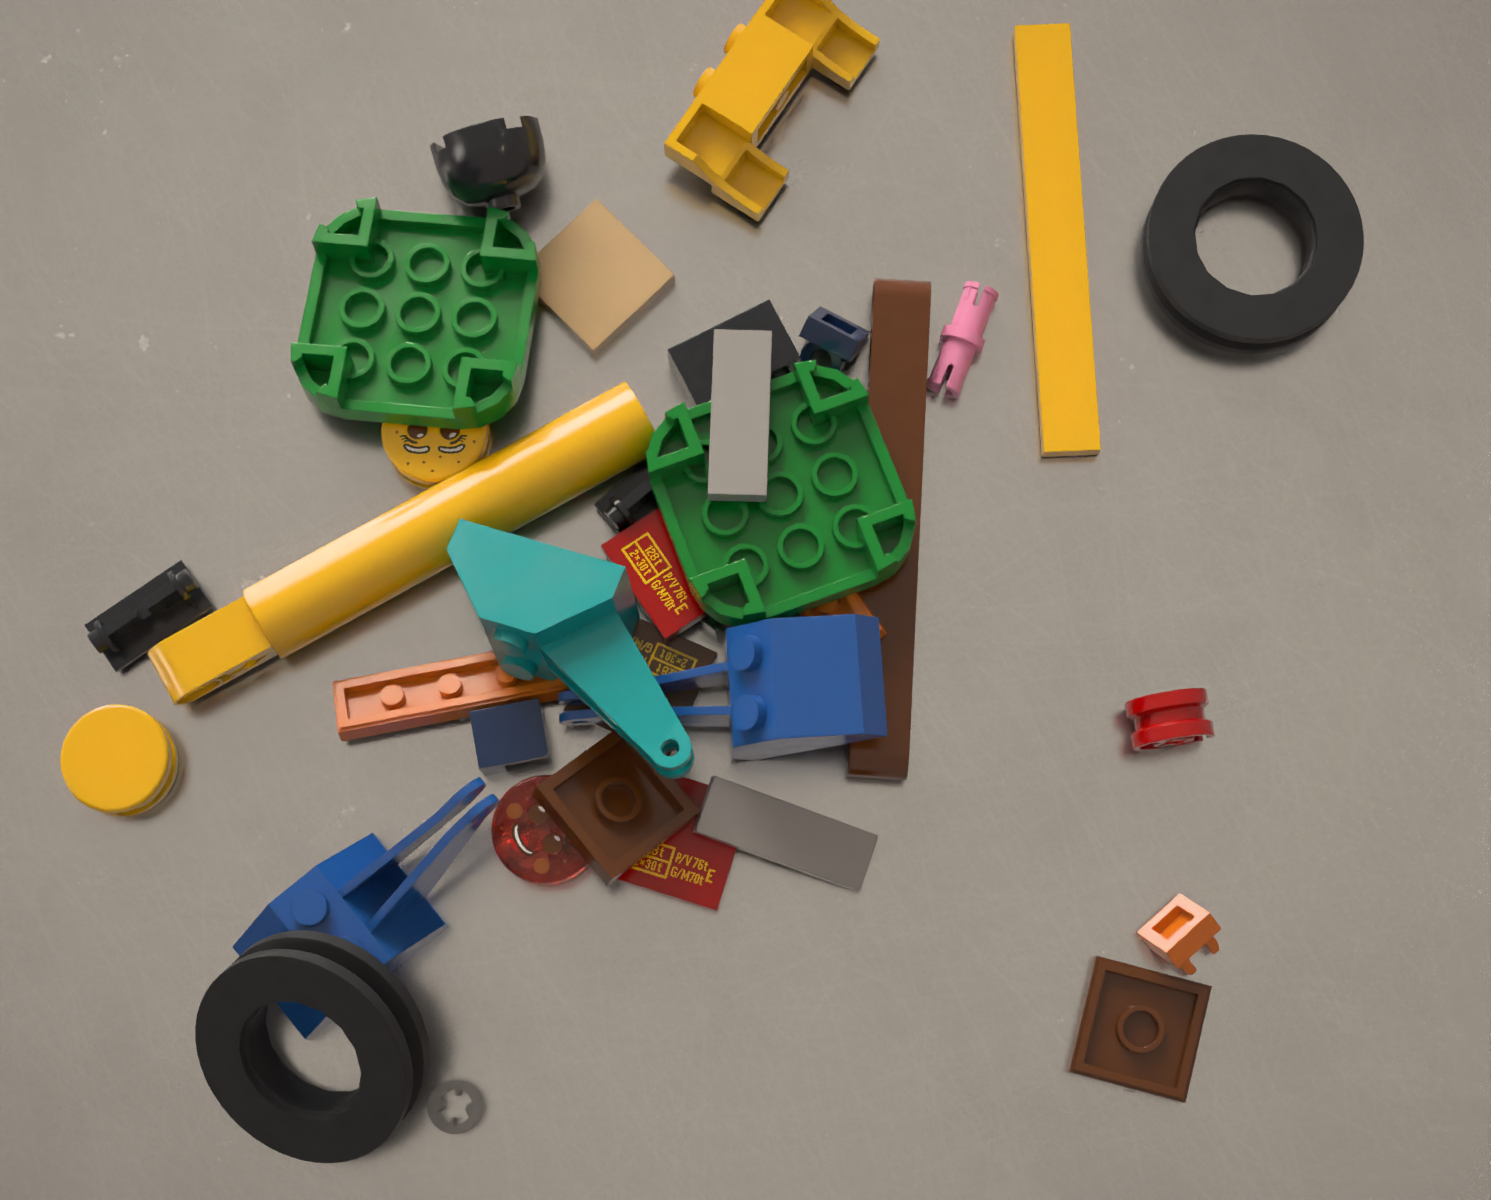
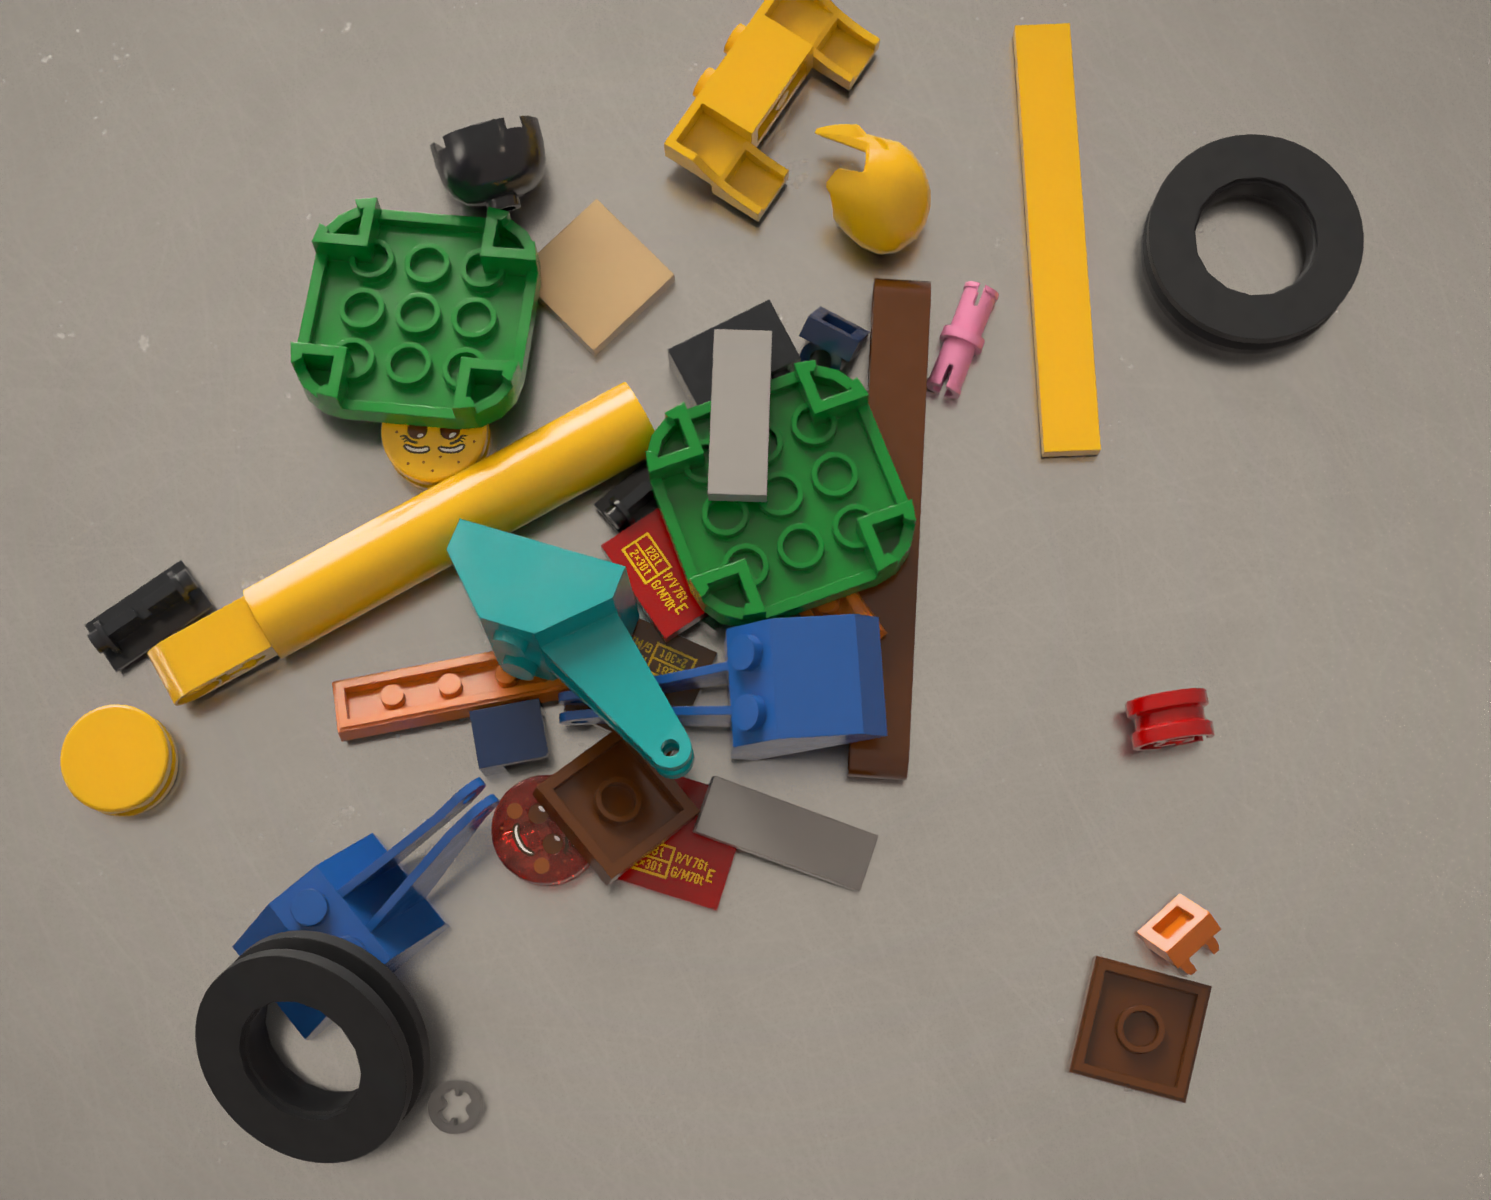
(885, 202): none -> yellow helmet

